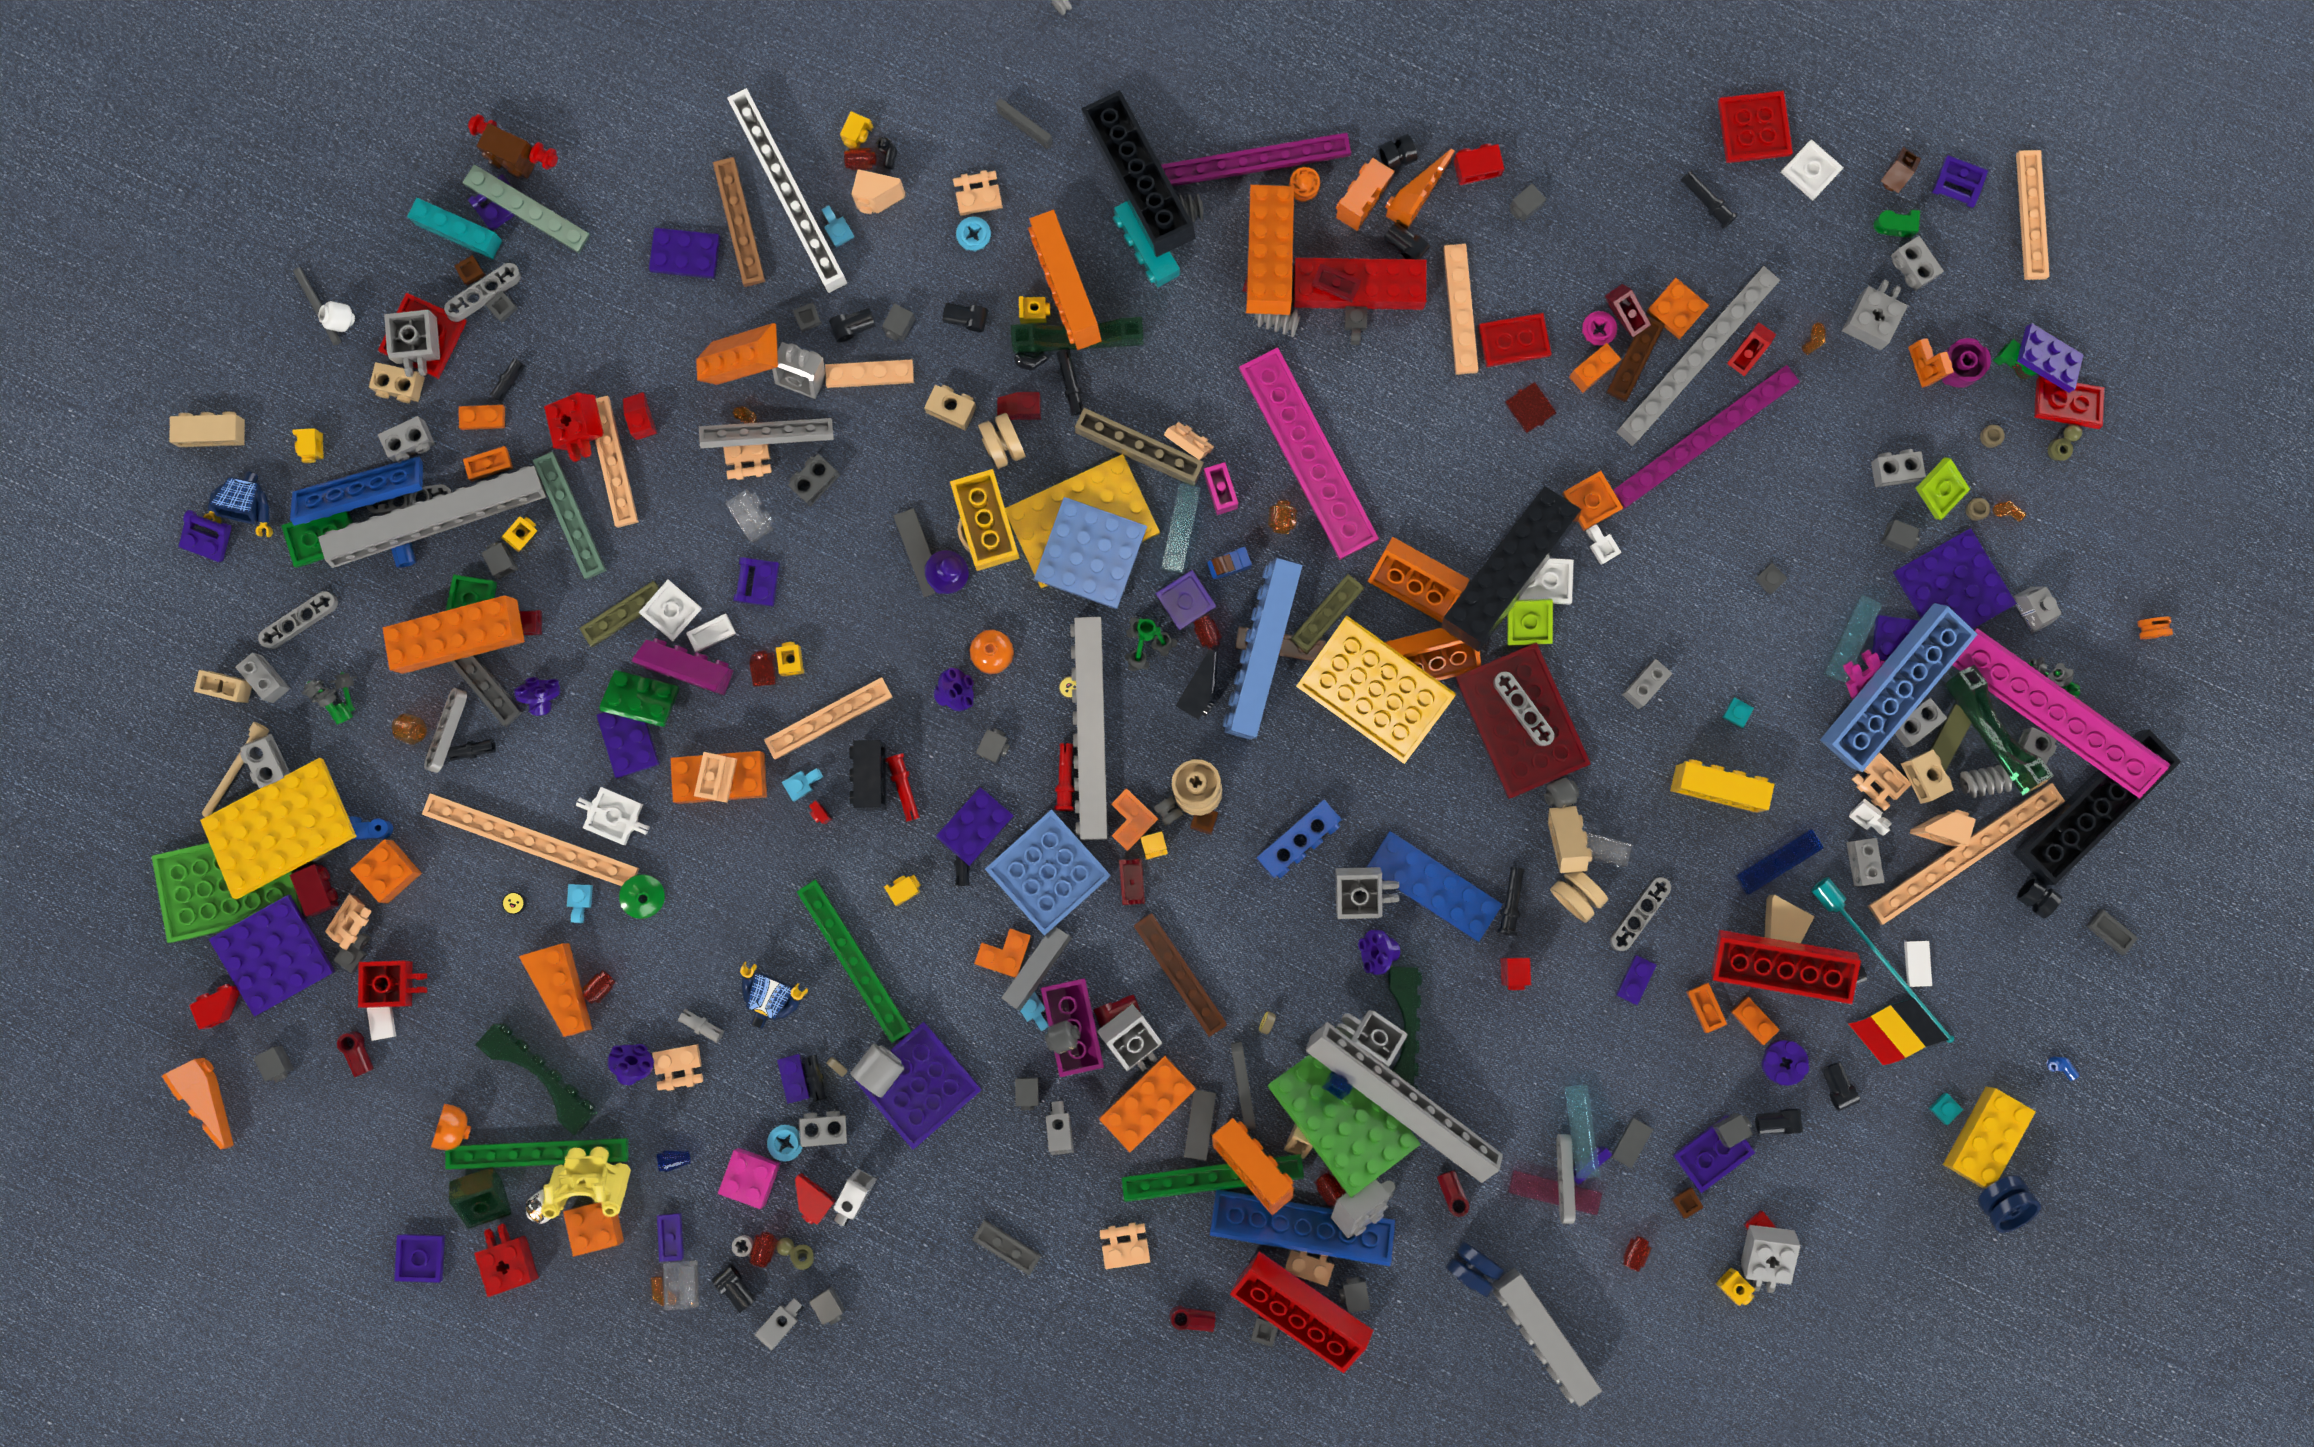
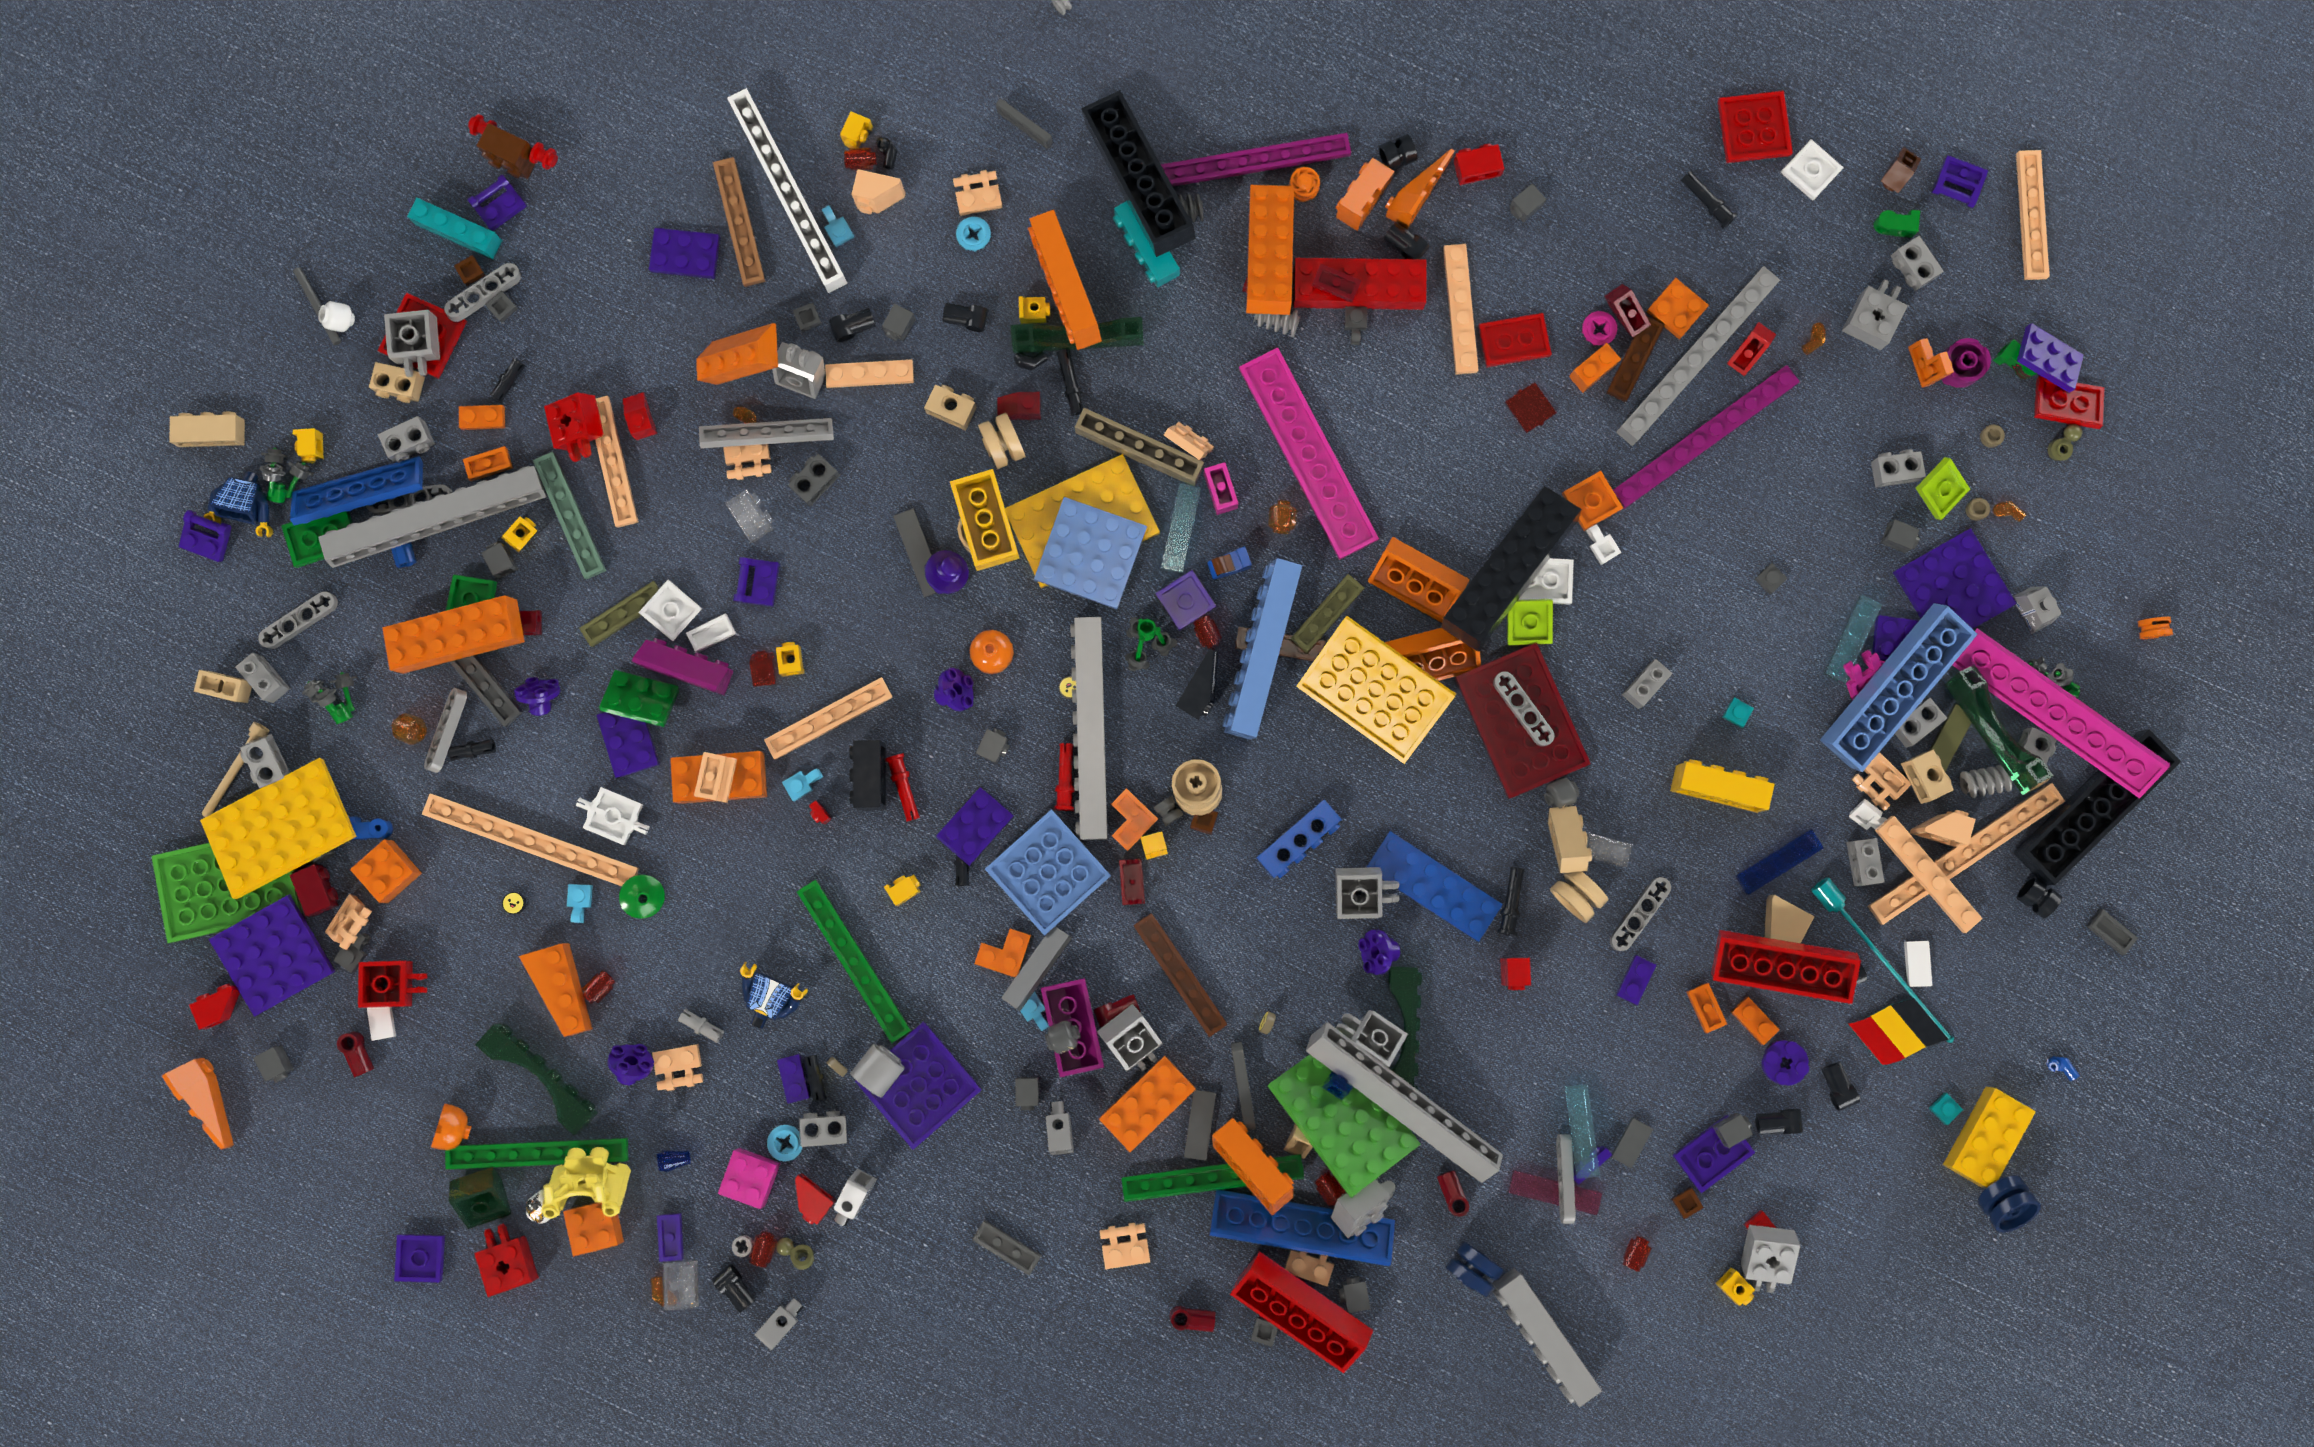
(273, 472): none -> dark grey plant
(526, 208): sand green plate -> none
(828, 1306): dark grey brick -> none
(1928, 874): none -> light nougat plate

